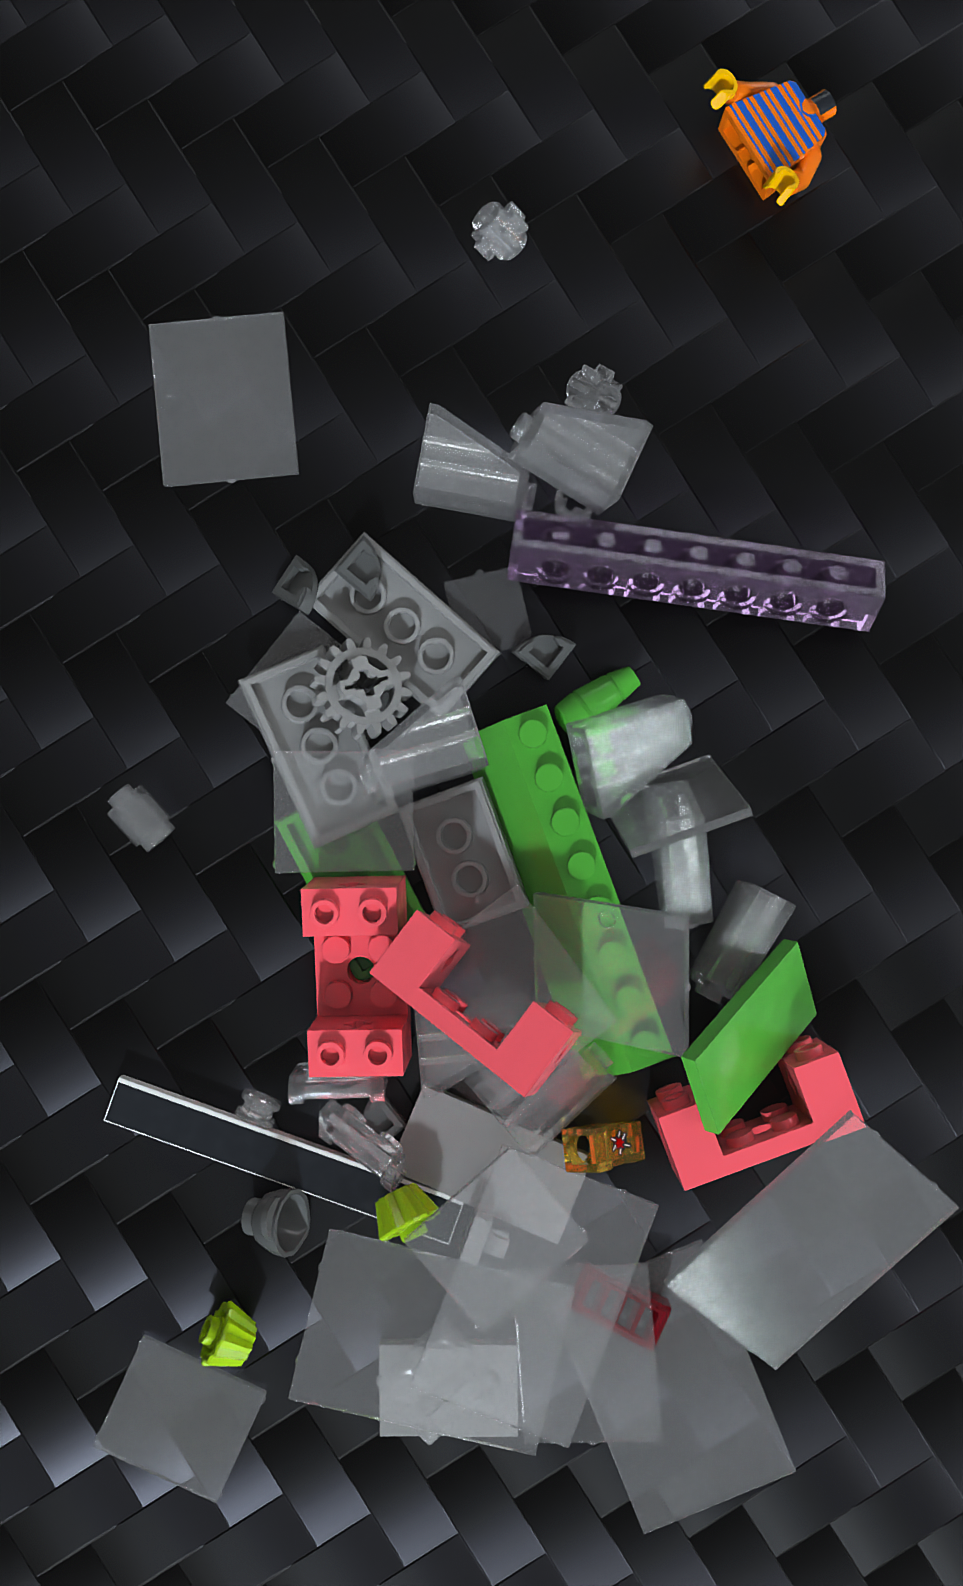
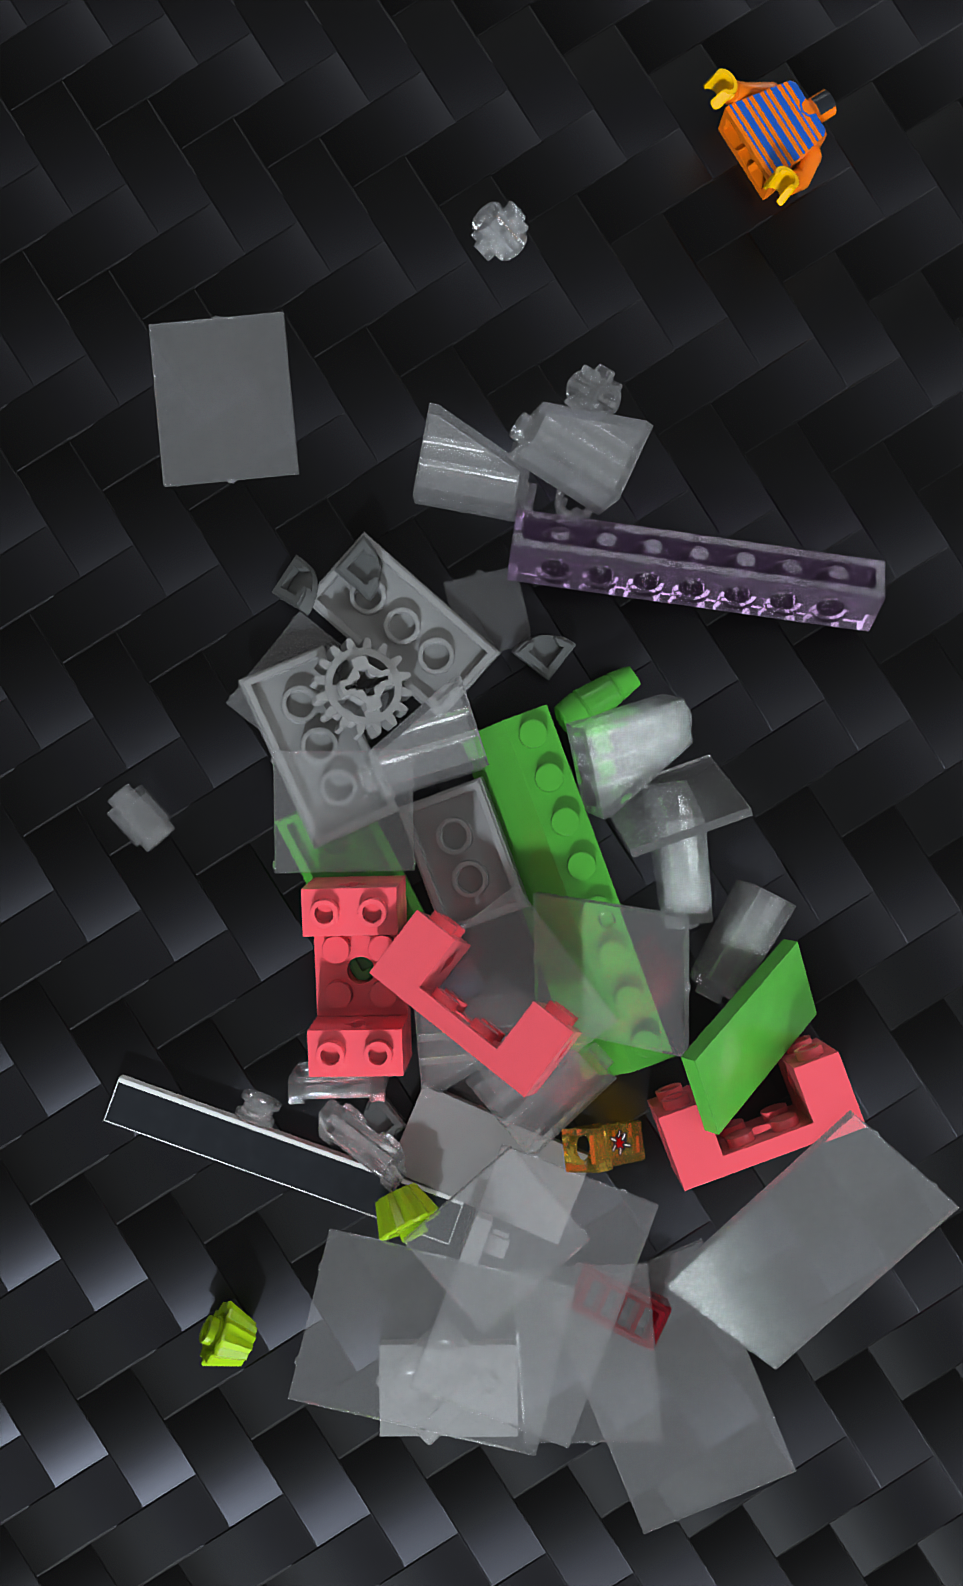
(180, 1418): clear piece -> none
(278, 1220): dark grey piece -> none

